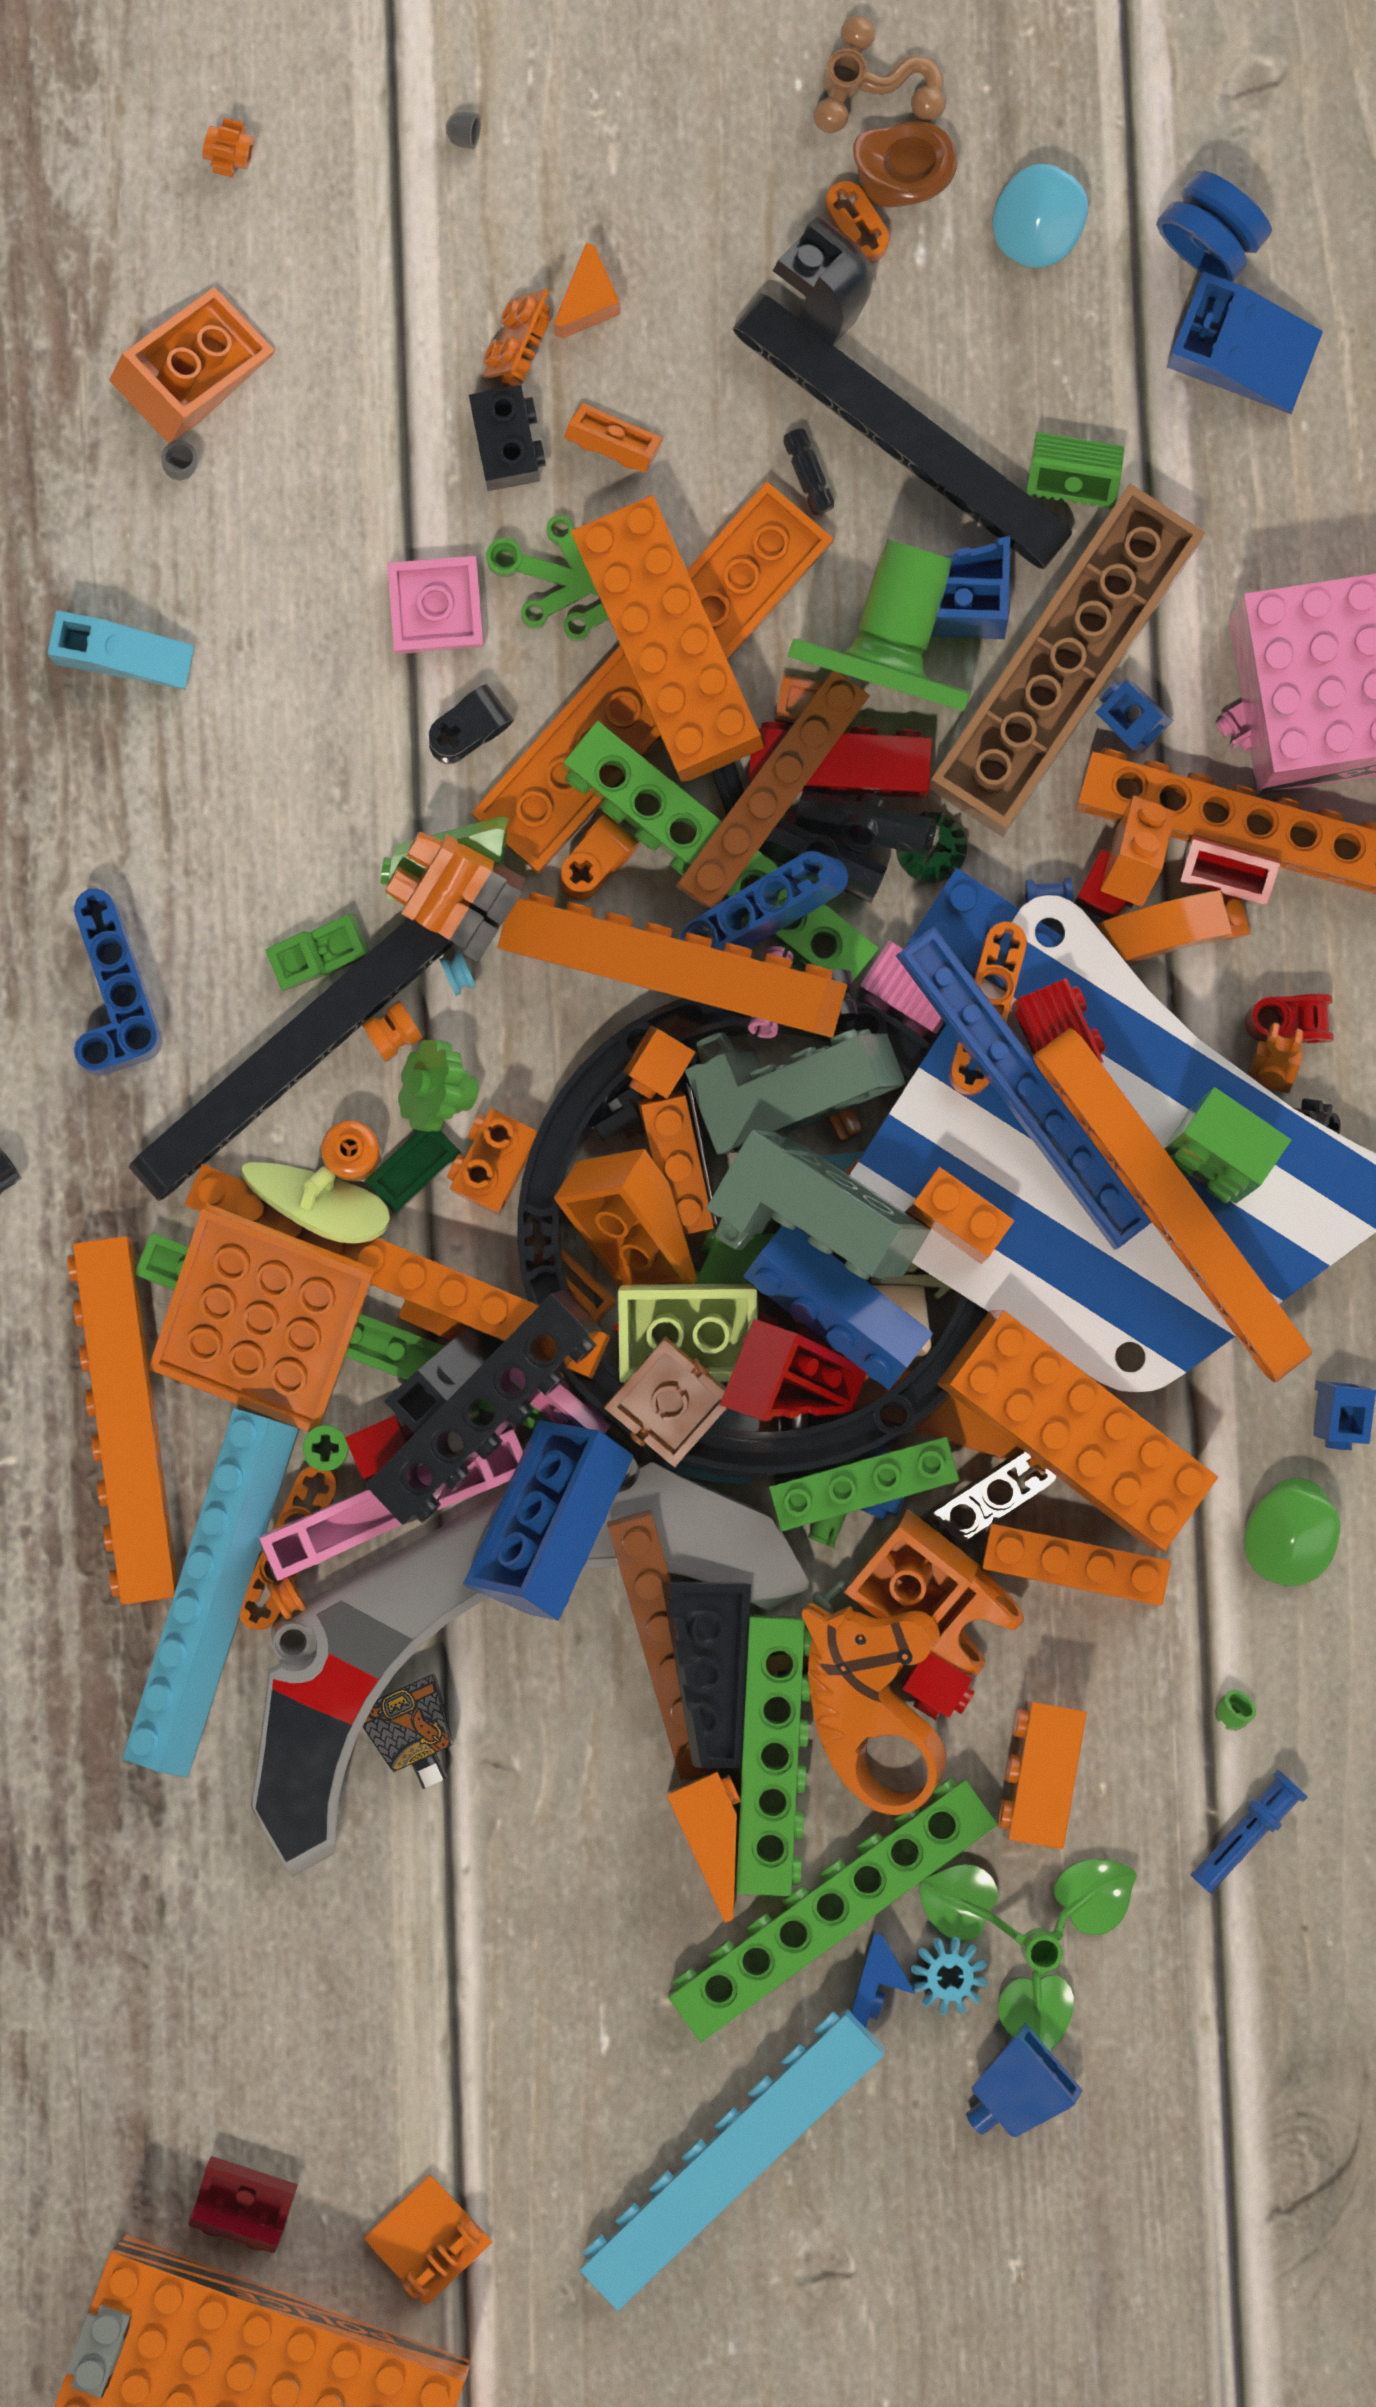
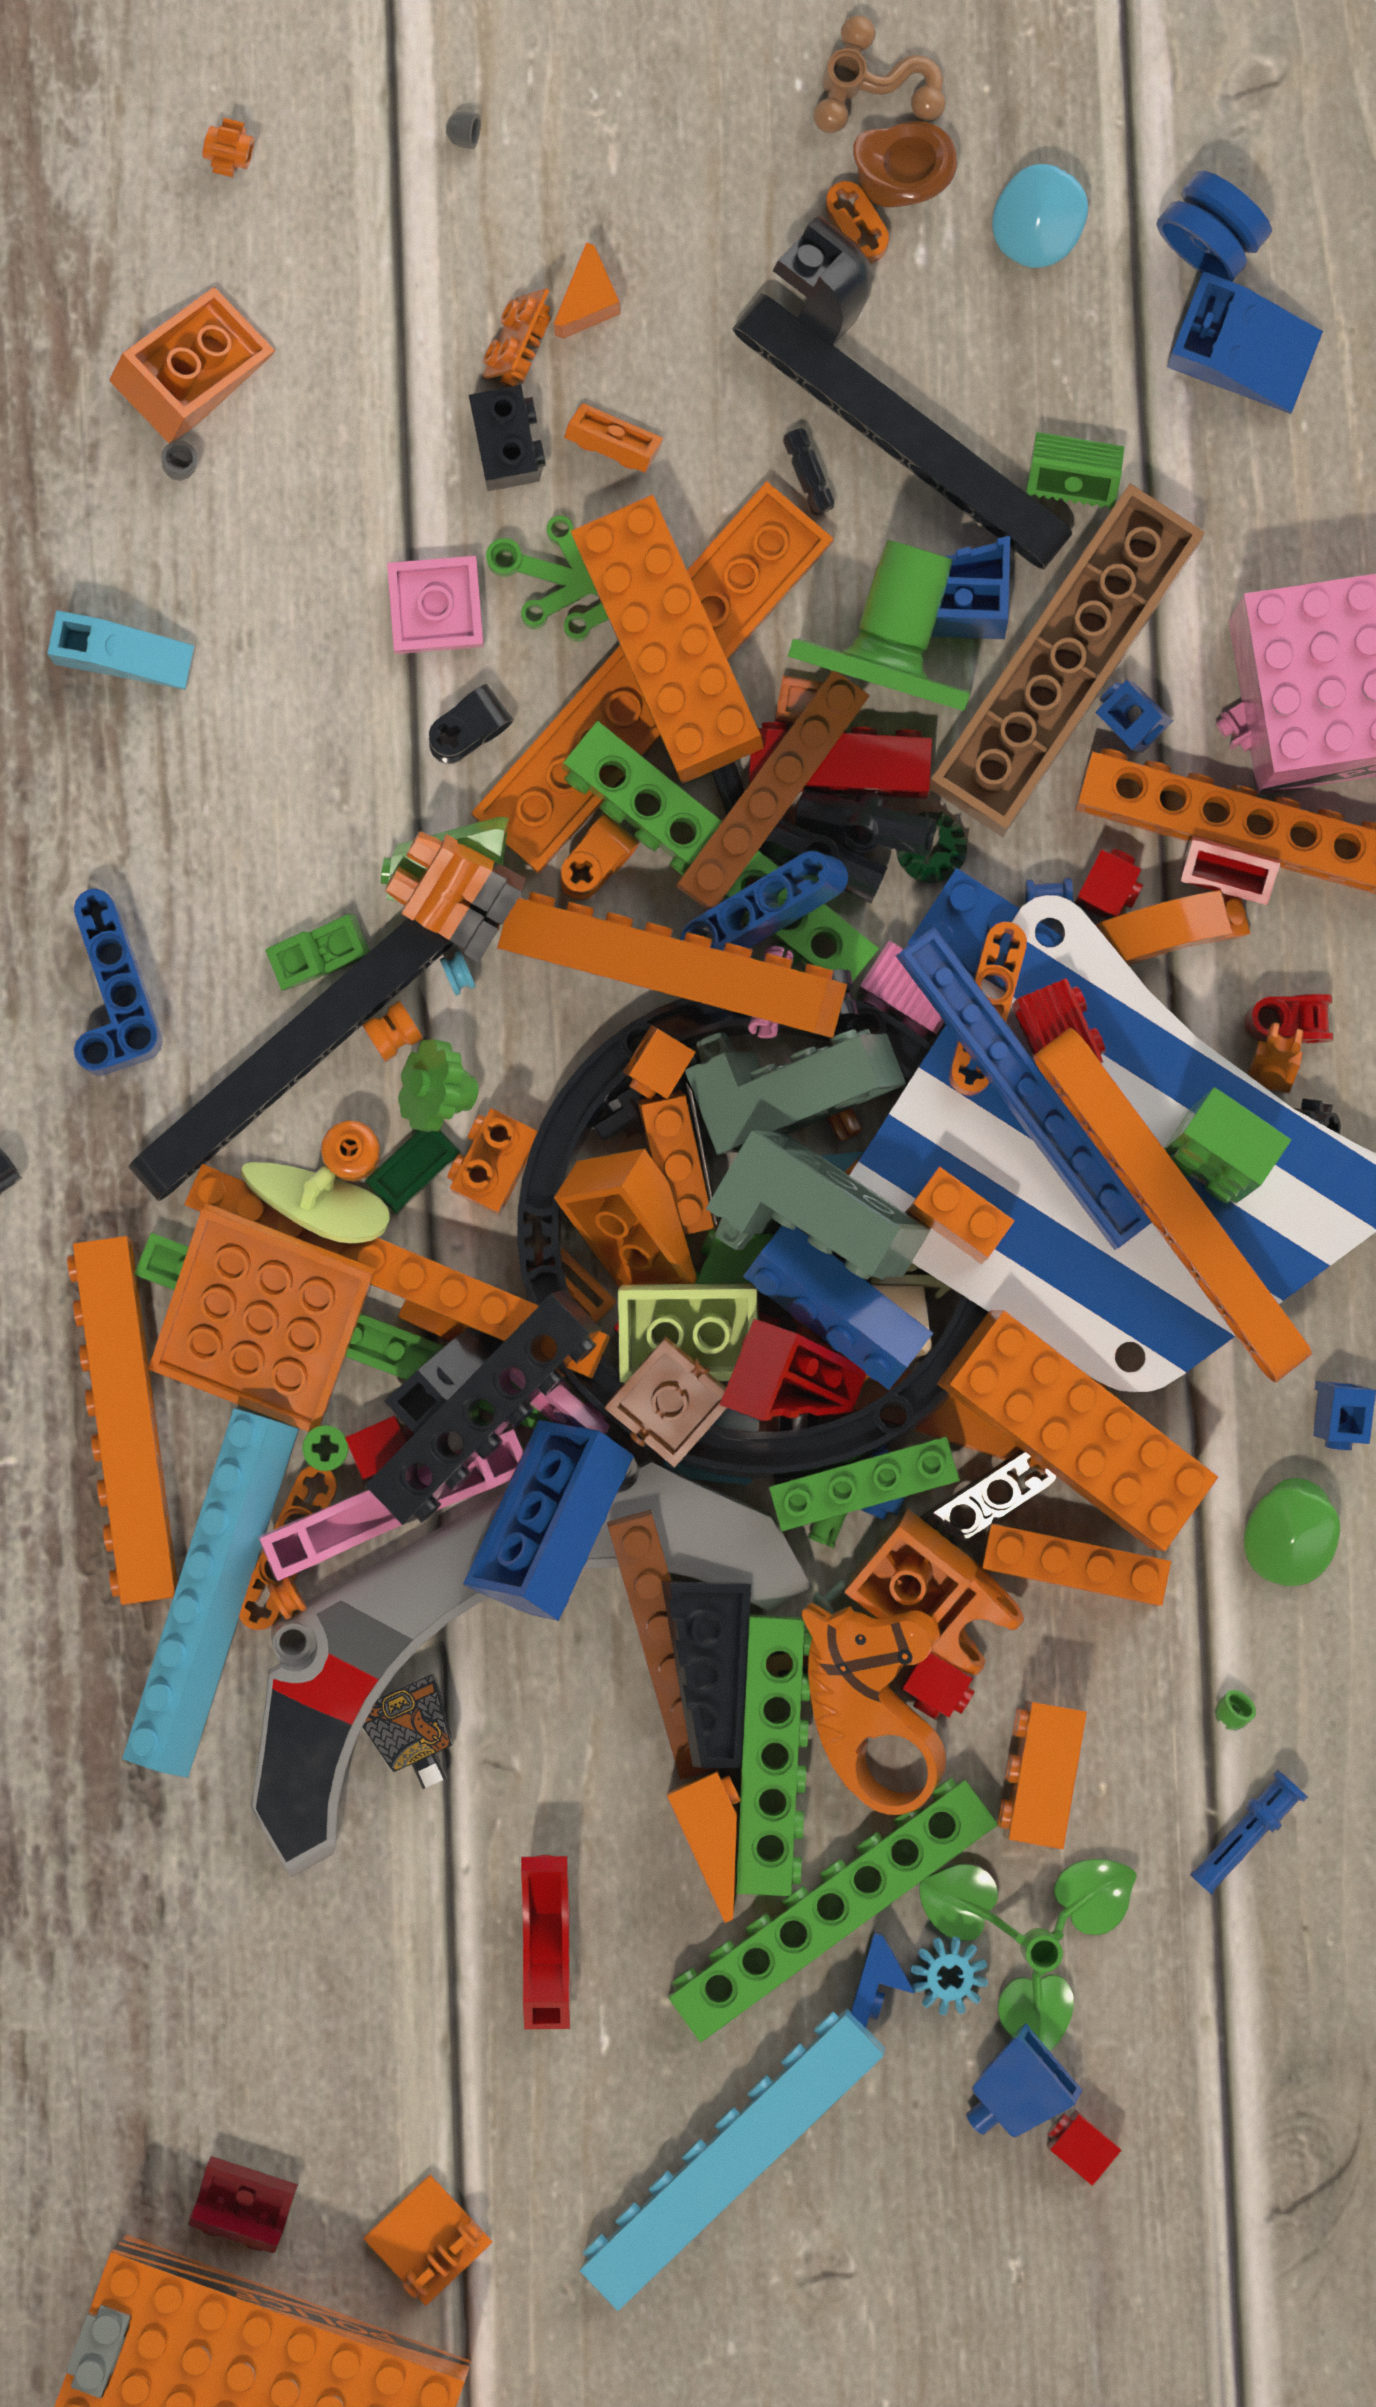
(546, 1942): none -> red arch
(1082, 2146): none -> red brick
(1138, 851): orange brick -> none

